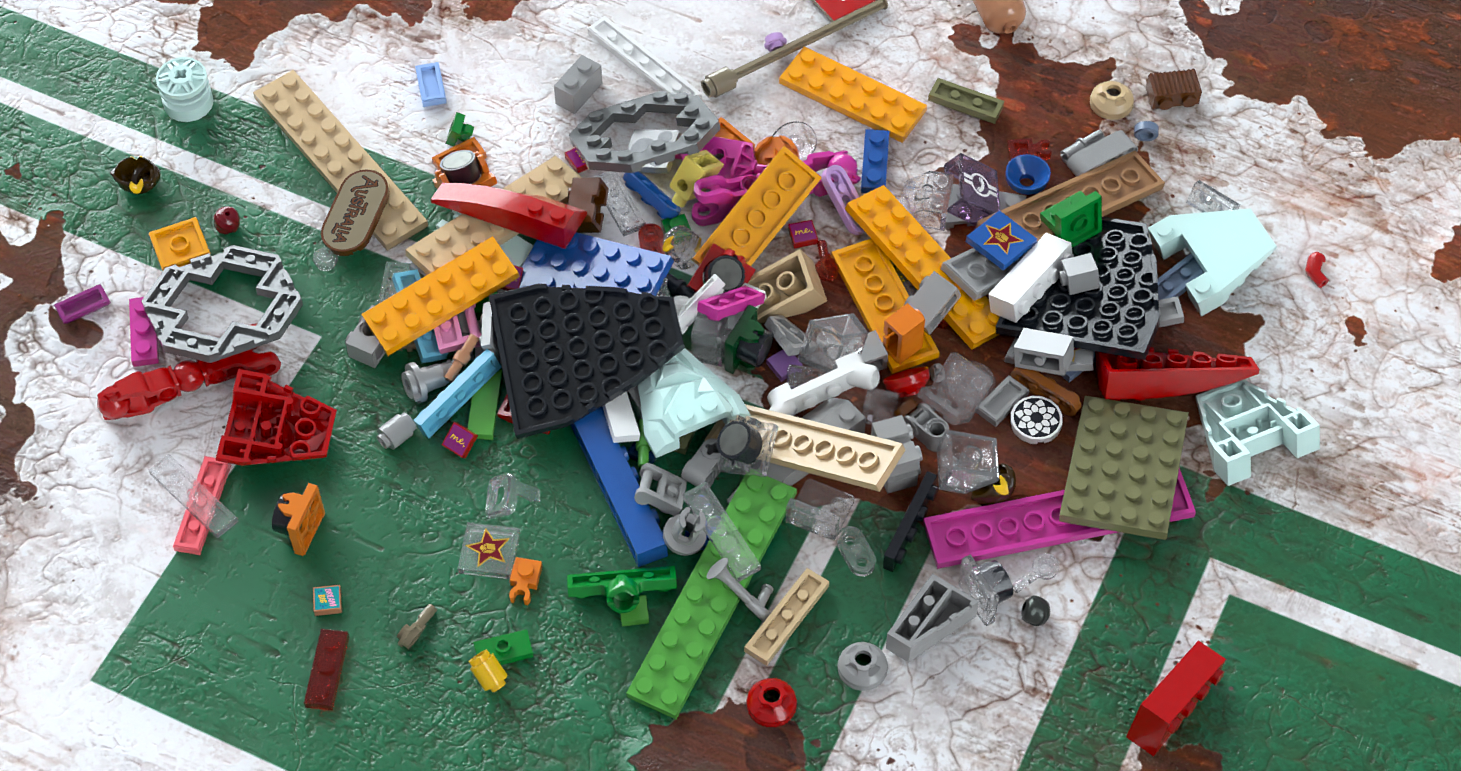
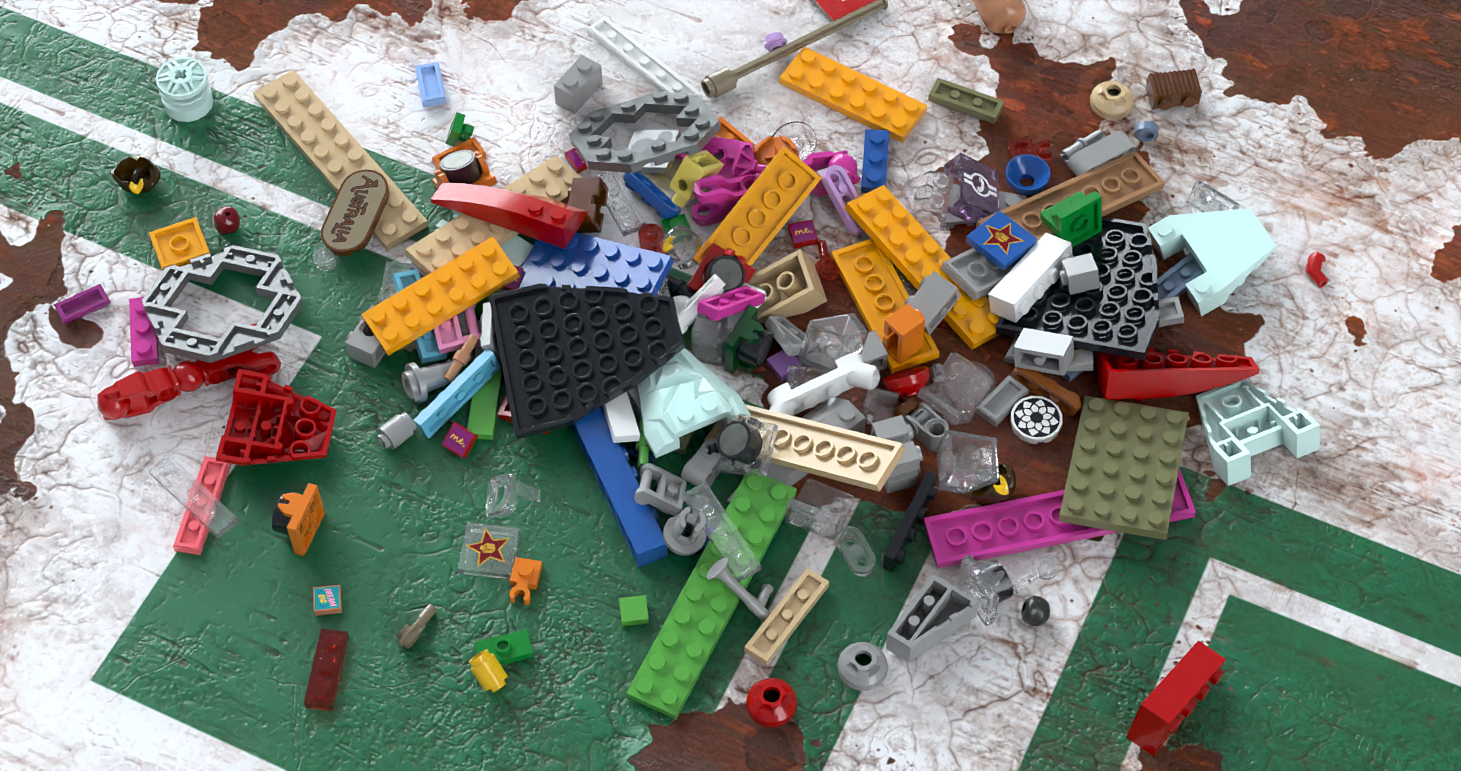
(622, 586): green plate -> none

